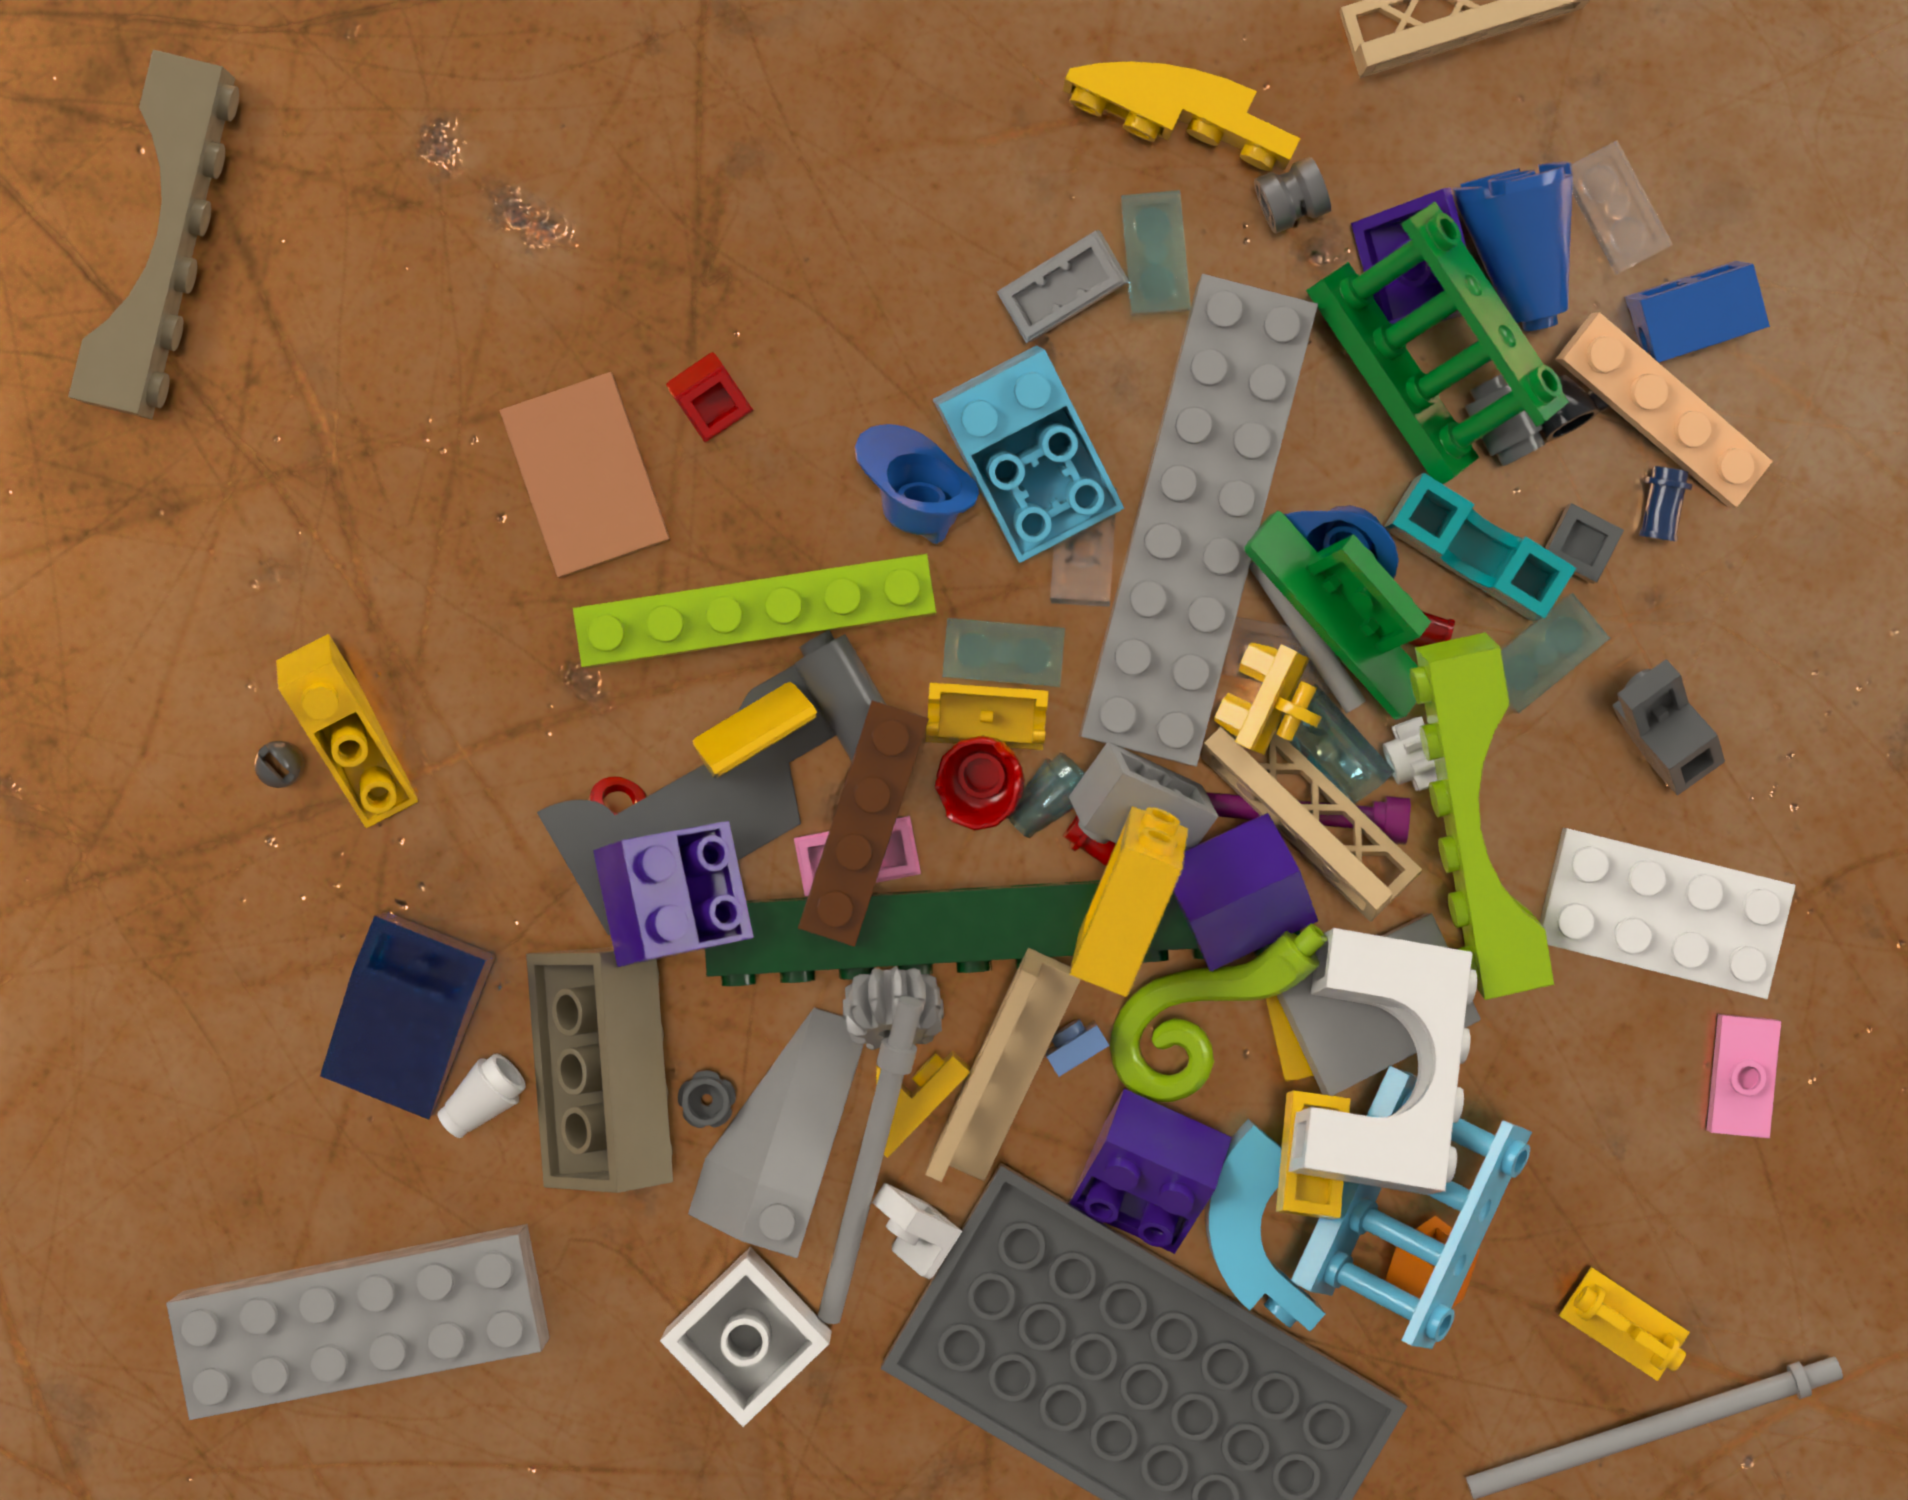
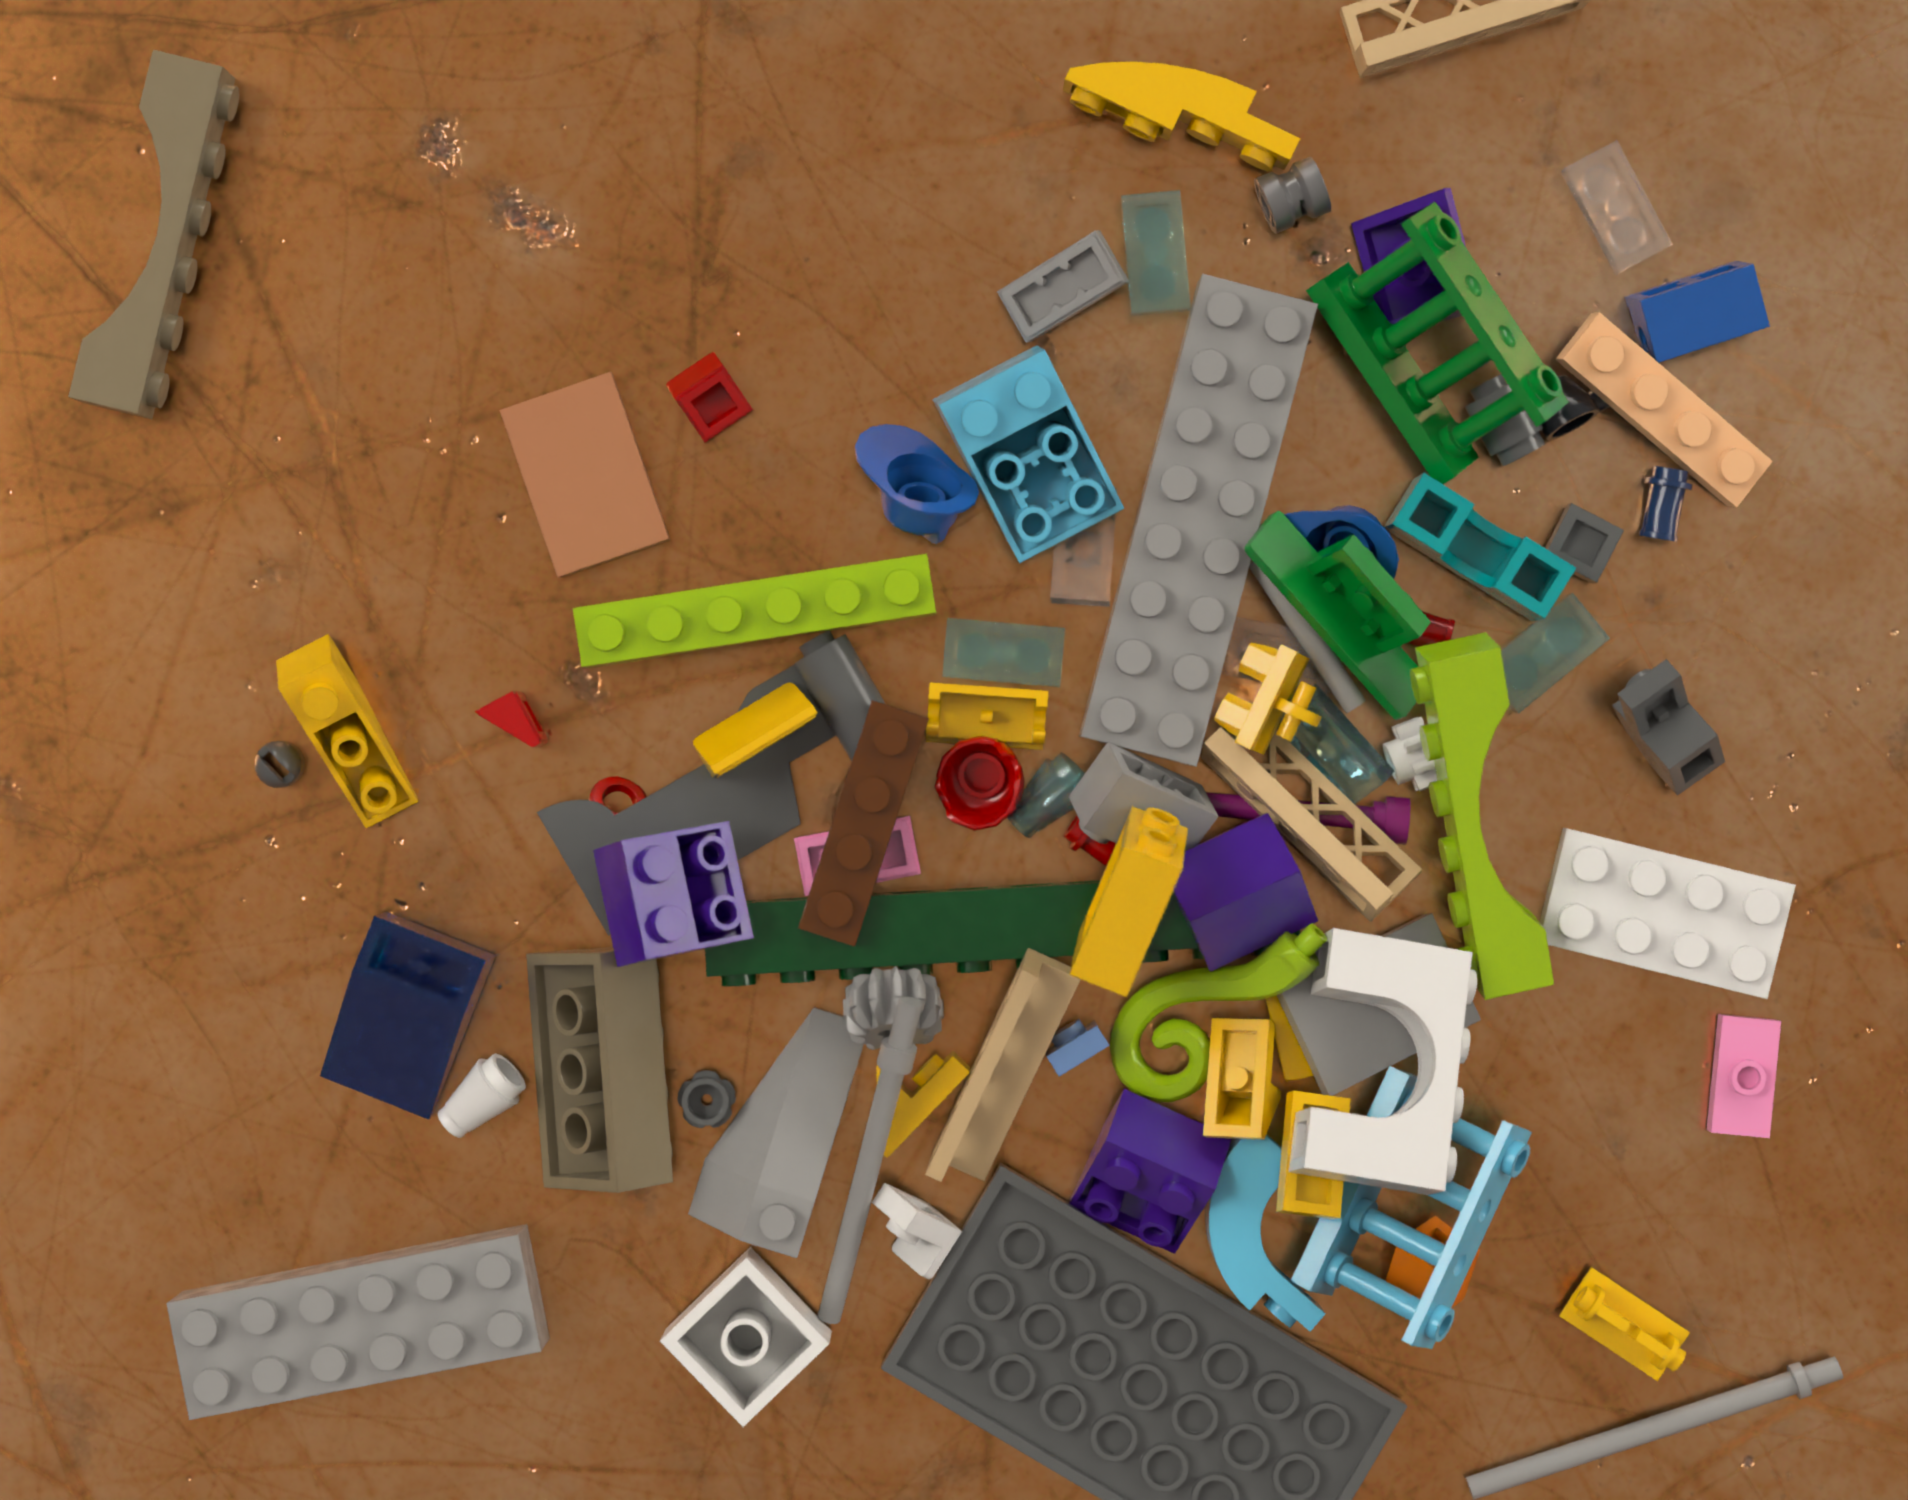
(515, 717): none -> red slope
(1239, 1079): none -> yellow slope
(1523, 238): blue cone -> none

